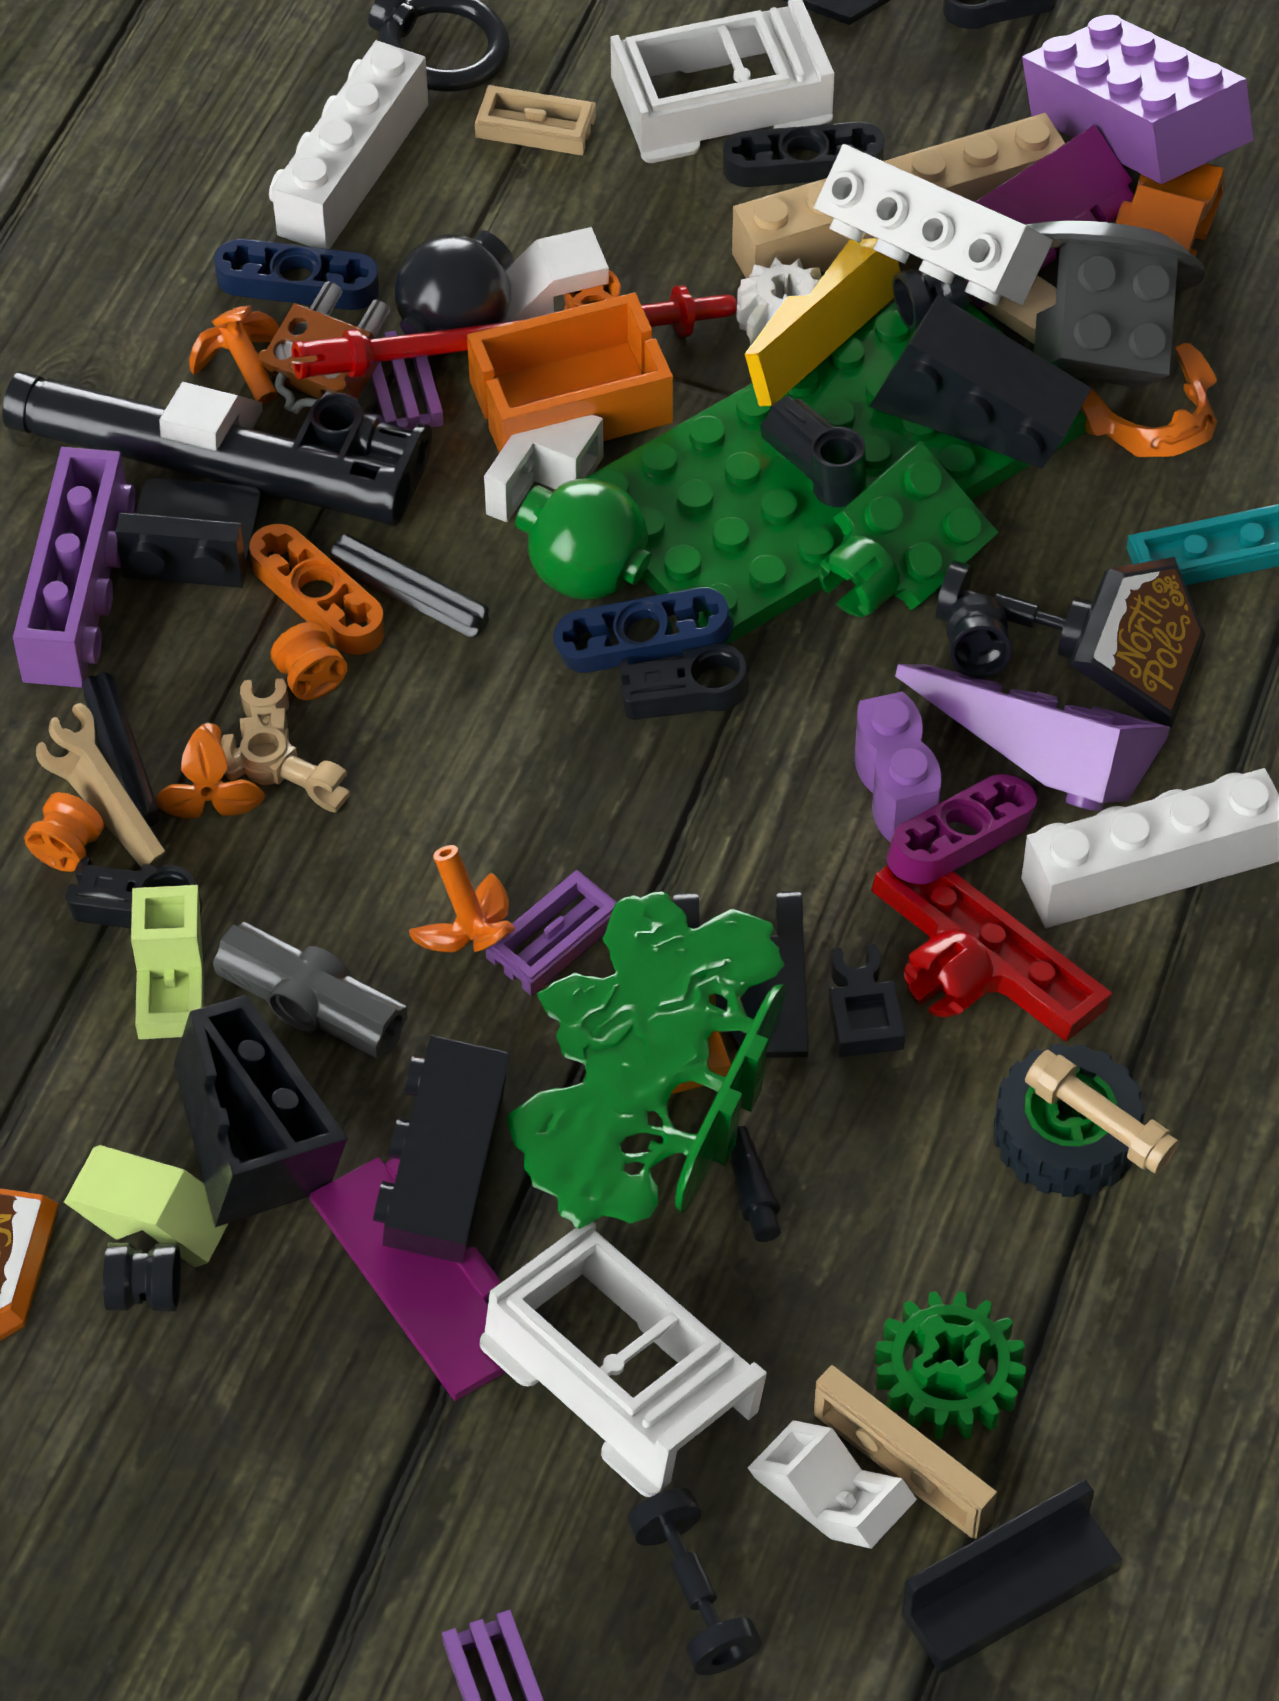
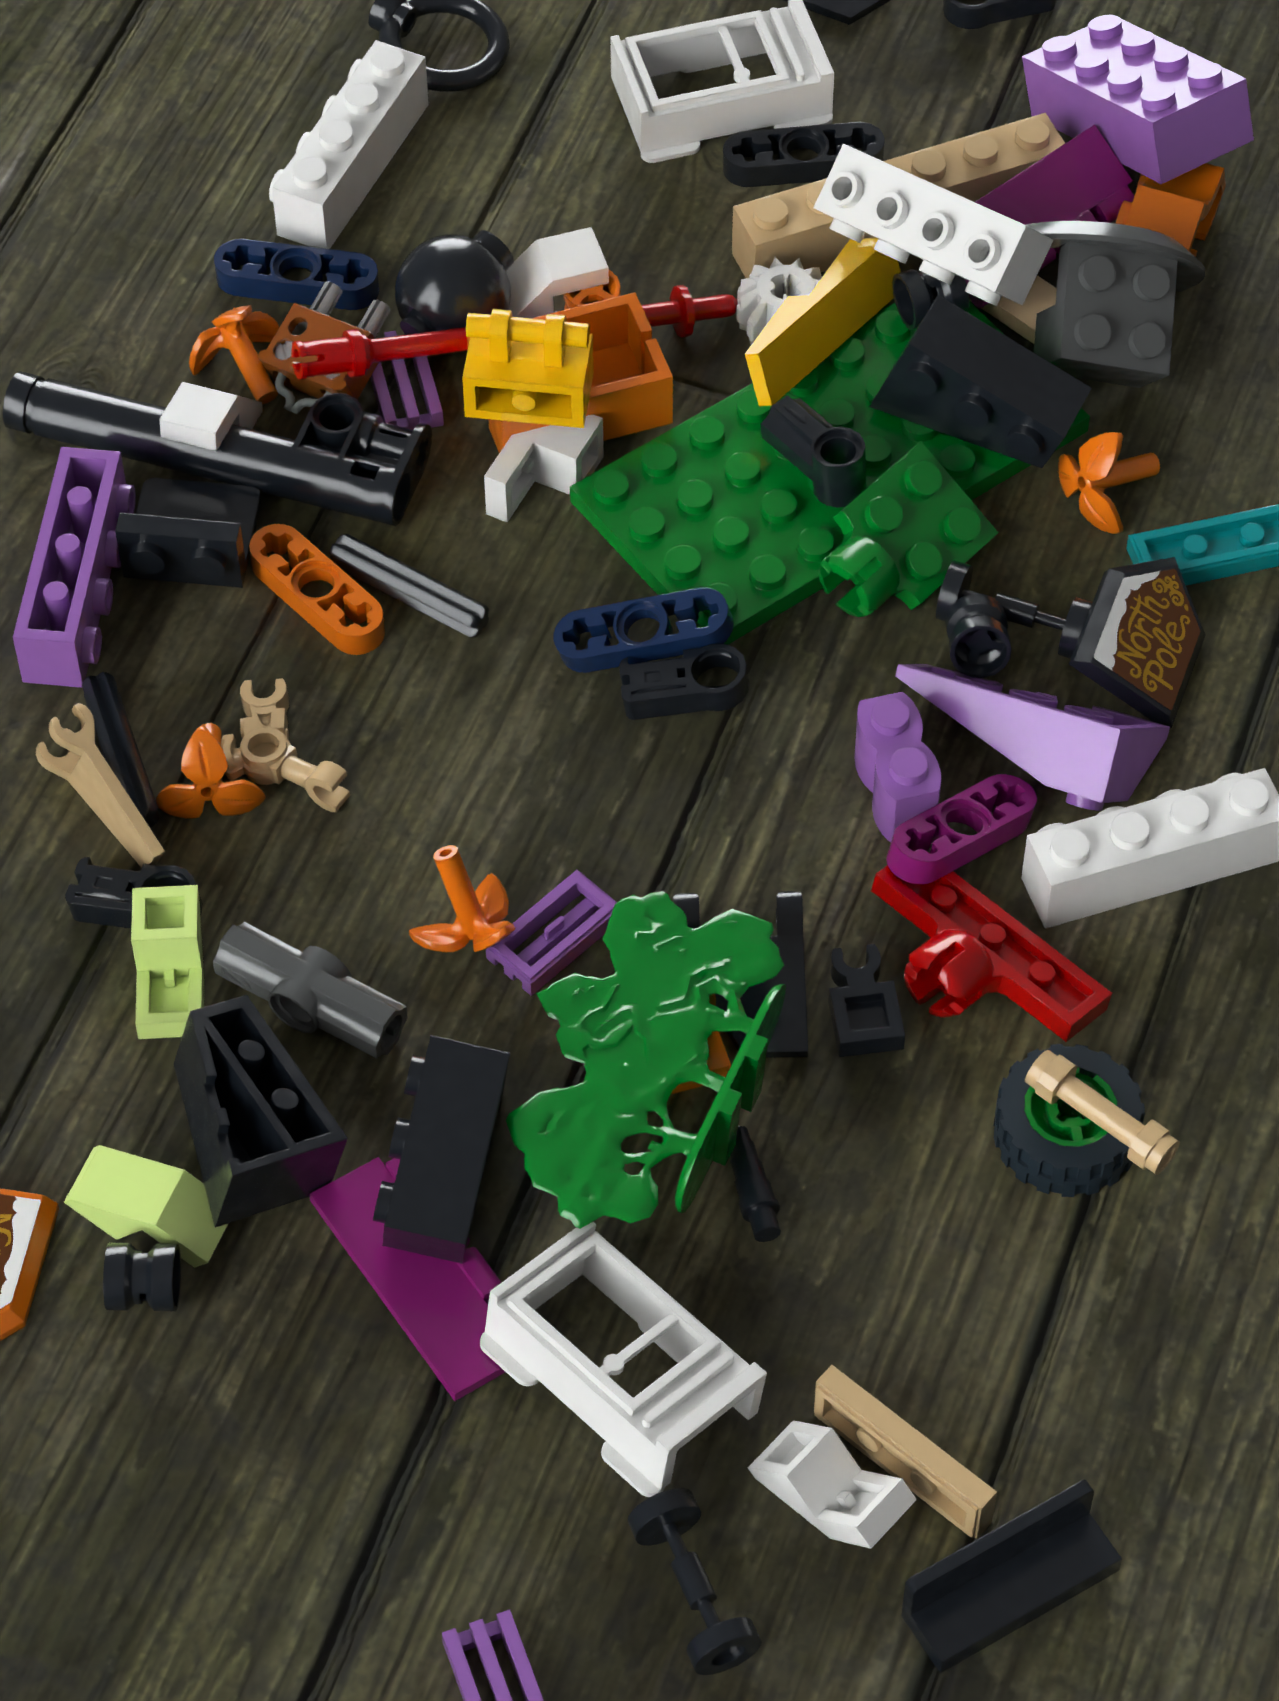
(64, 831): orange wheel -> none
(308, 661): orange wheel -> none
(527, 369): none -> yellow brick
(534, 124): tan tile -> none
(585, 538): green brick -> none
(944, 1391): green gear -> none
(1101, 470): none -> orange plant
(1181, 434): orange helmet -> none

